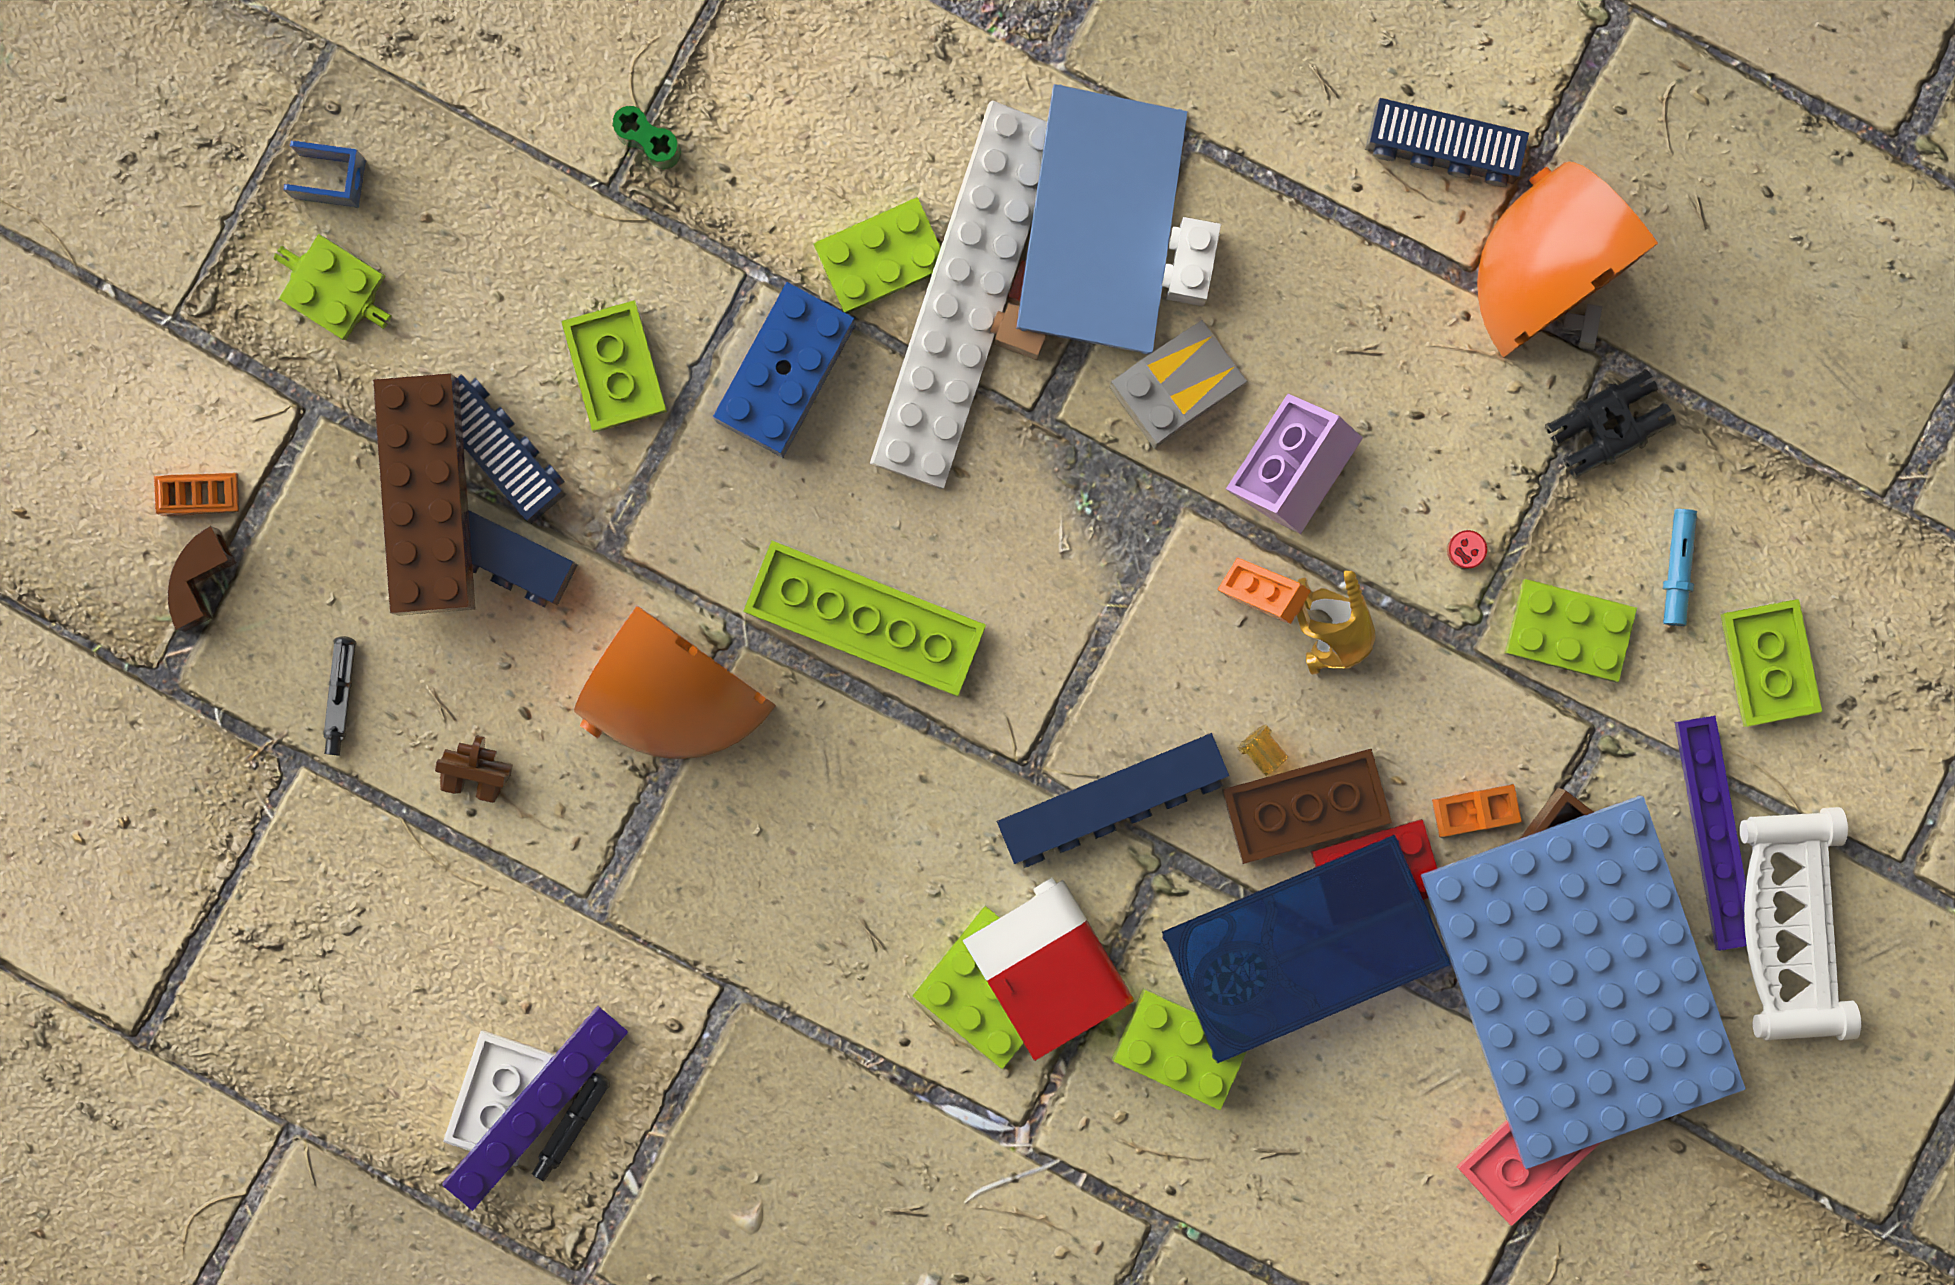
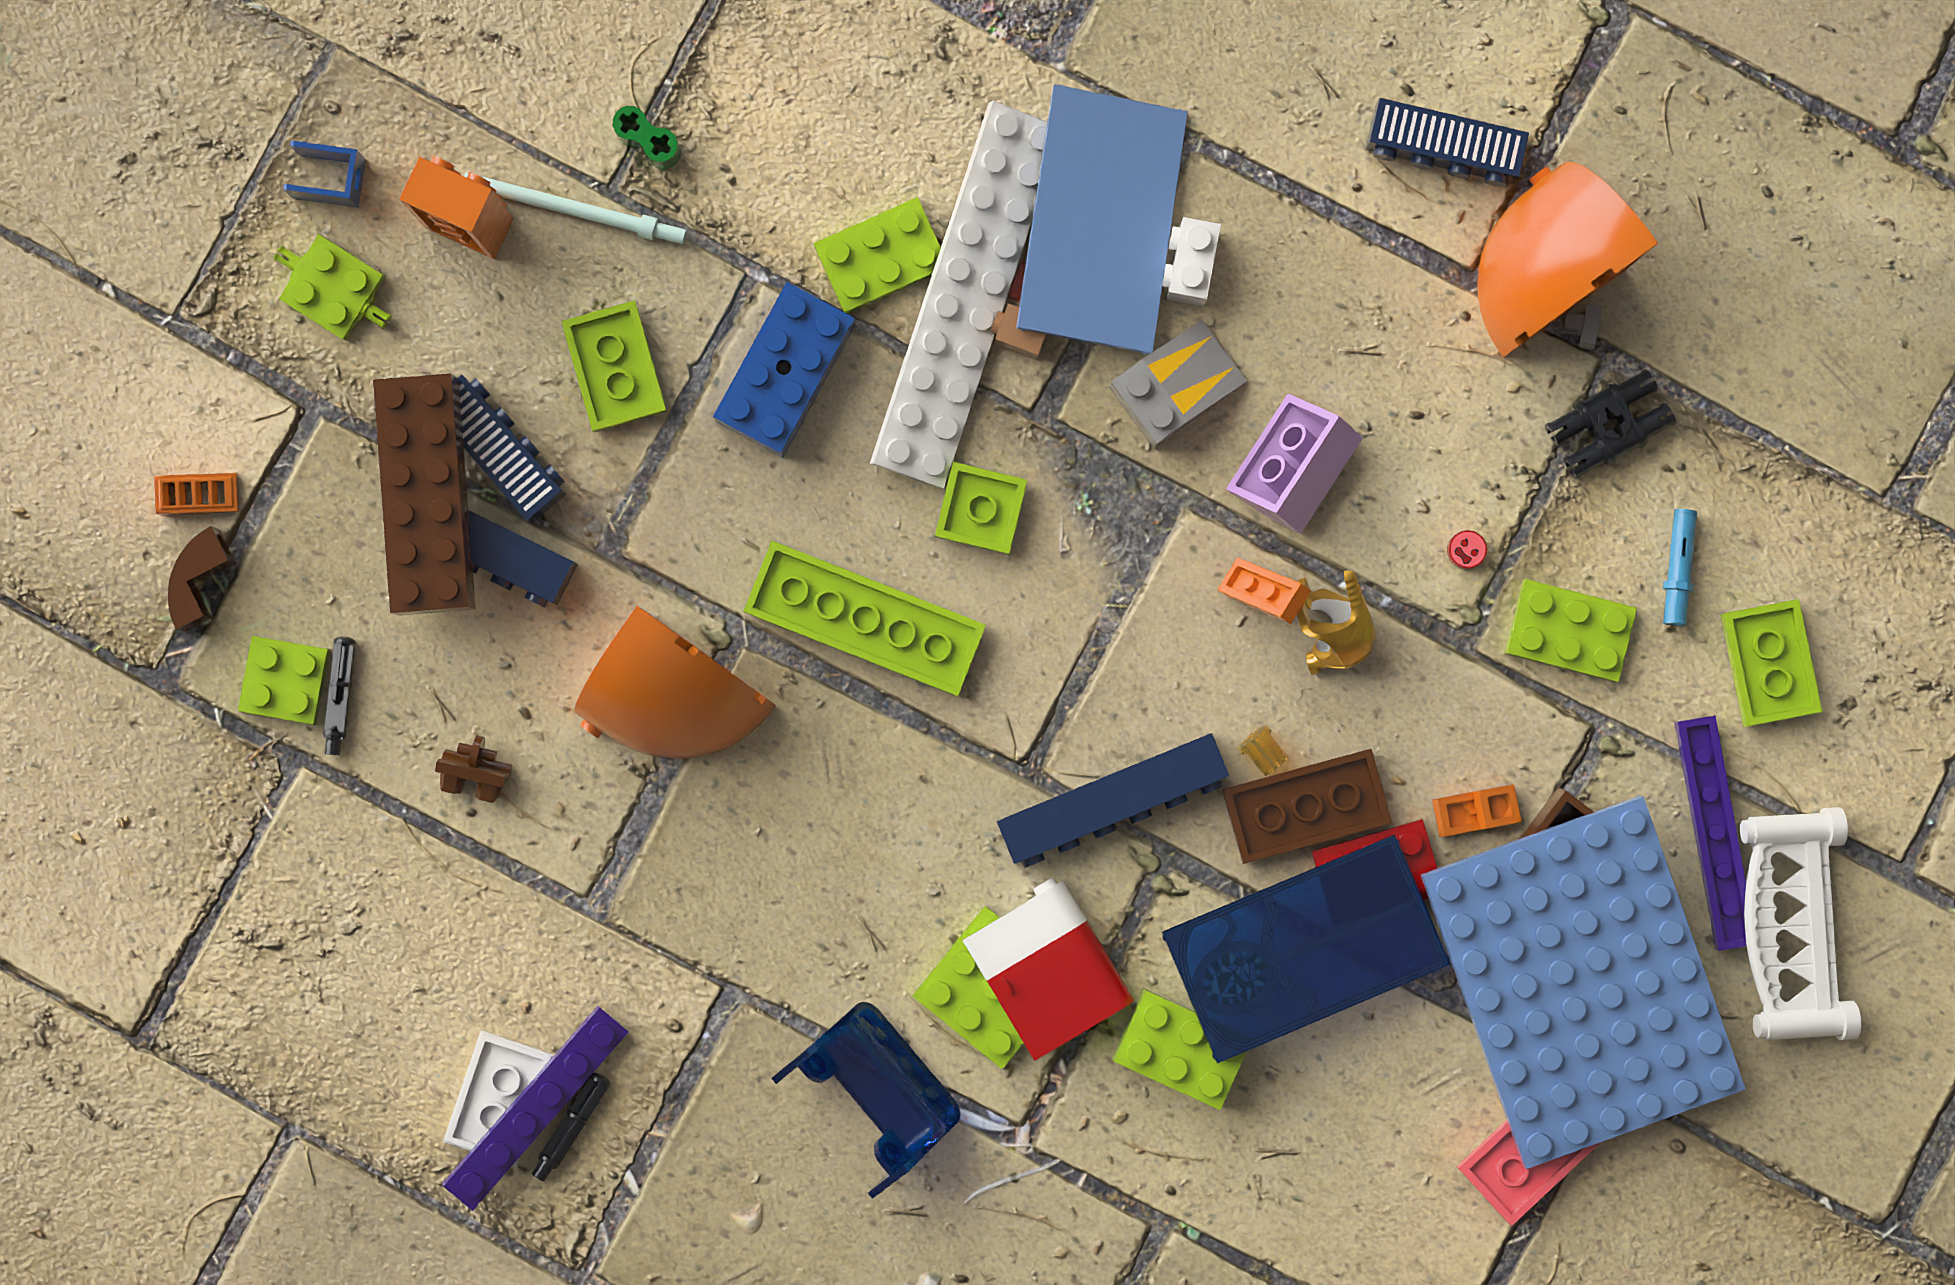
(283, 680): none -> lime plate
(457, 206): none -> orange brick
(645, 227): none -> light aqua bar
(887, 1085): none -> clear blue windscreen
(981, 508): none -> lime plate

